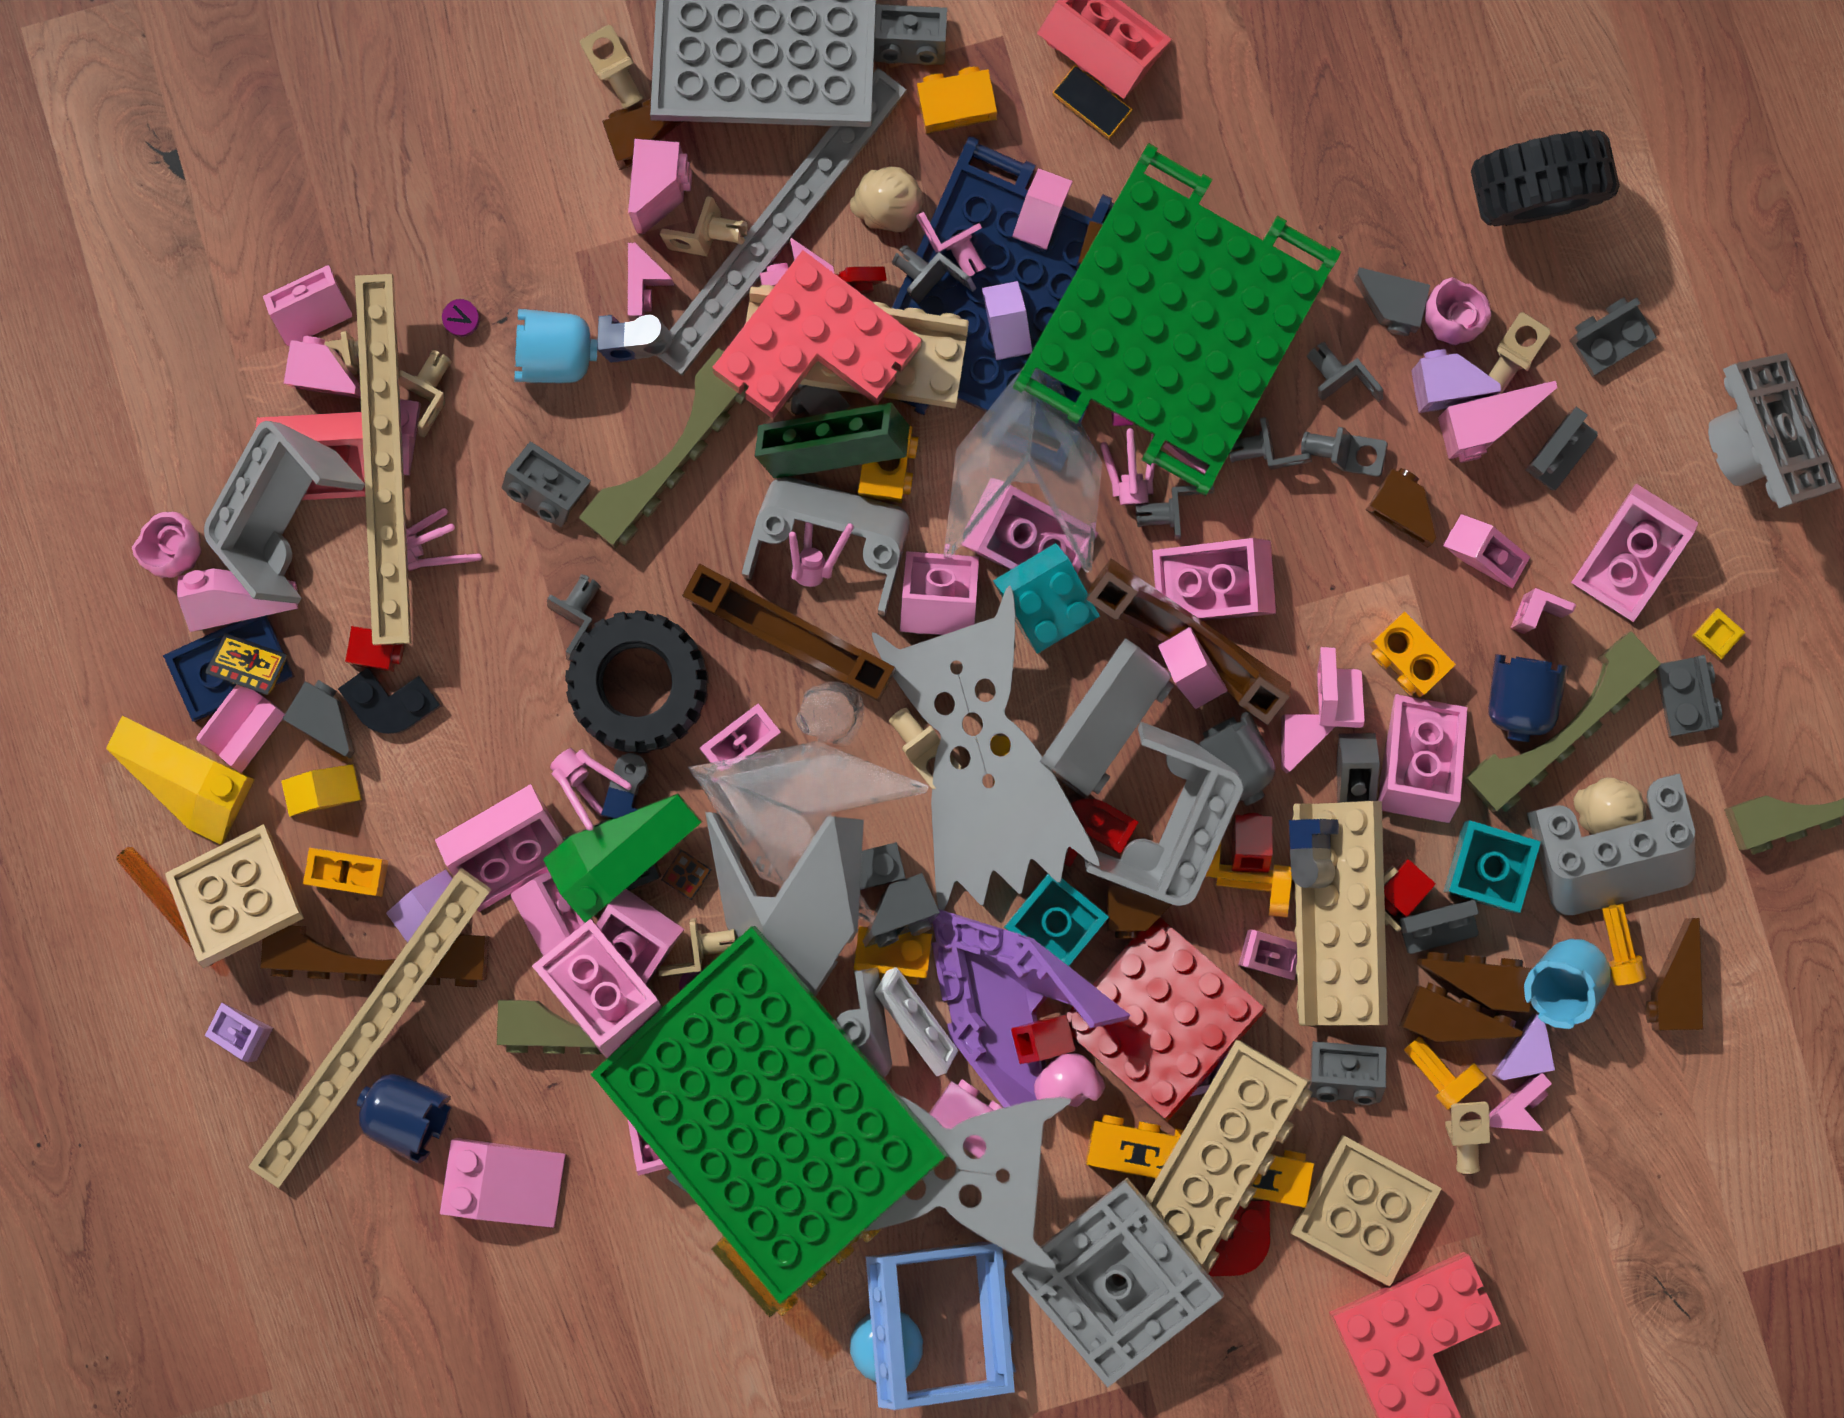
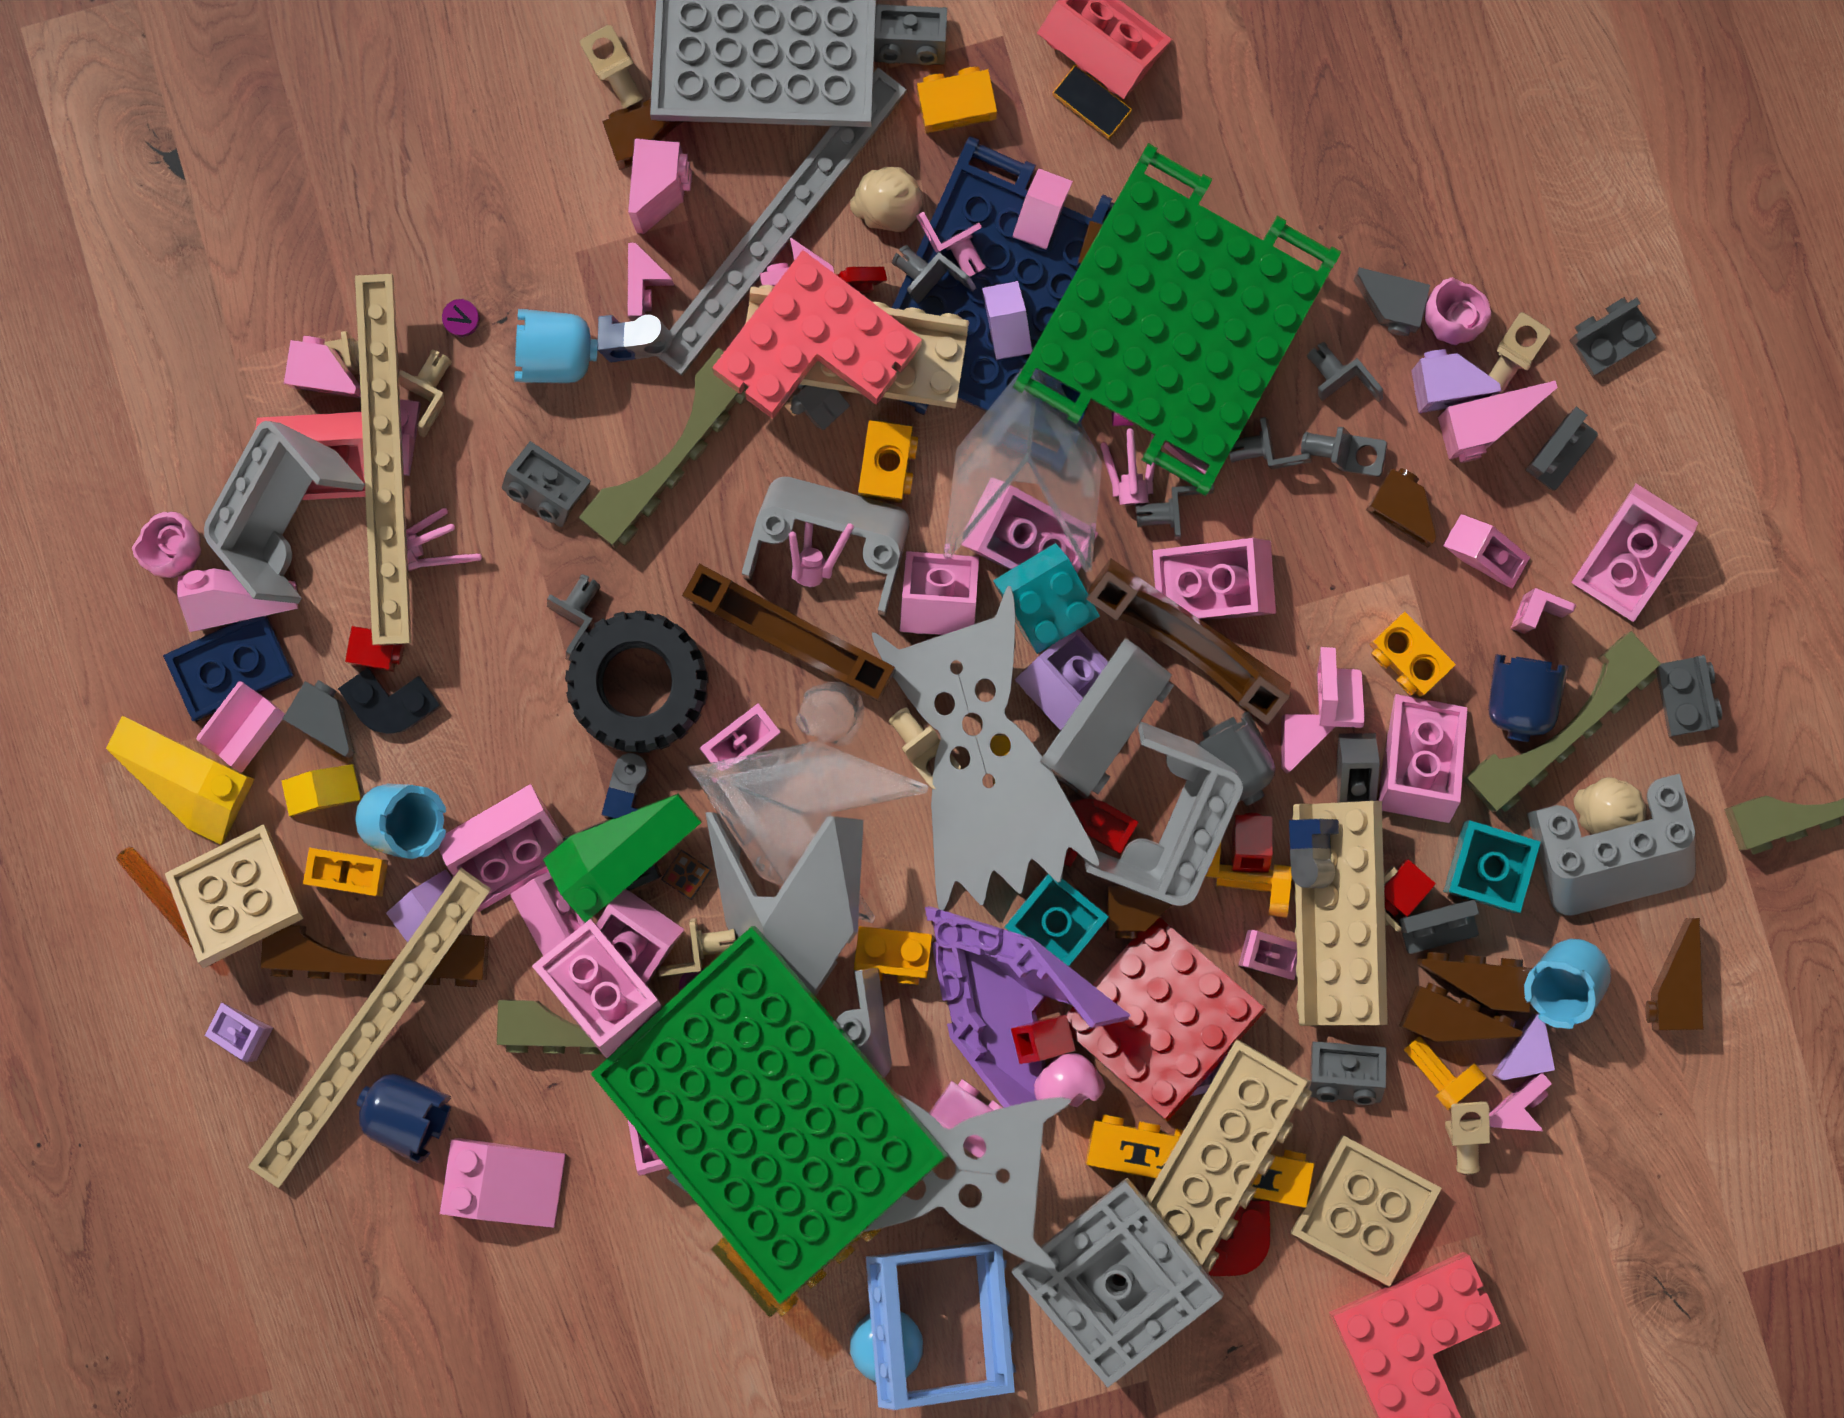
(246, 664): piece -> none
(307, 305): bright pink panel -> none
(401, 820): none -> medium azure cylinder
(570, 769): bright pink plant -> none
(708, 228): tan bracket -> none
(832, 440): dark green brick -> none
(881, 866): dark grey slope -> none
(902, 909): dark grey slope -> none
(916, 1021): white tile -> none
(1062, 676): none -> lavender slope
(1192, 668): bright pink slope -> none
(1545, 178): black tyre -> none
(1625, 966): light orange piece -> none
(1718, 634): yellow tile -> none
(1771, 433): light grey piece -> none

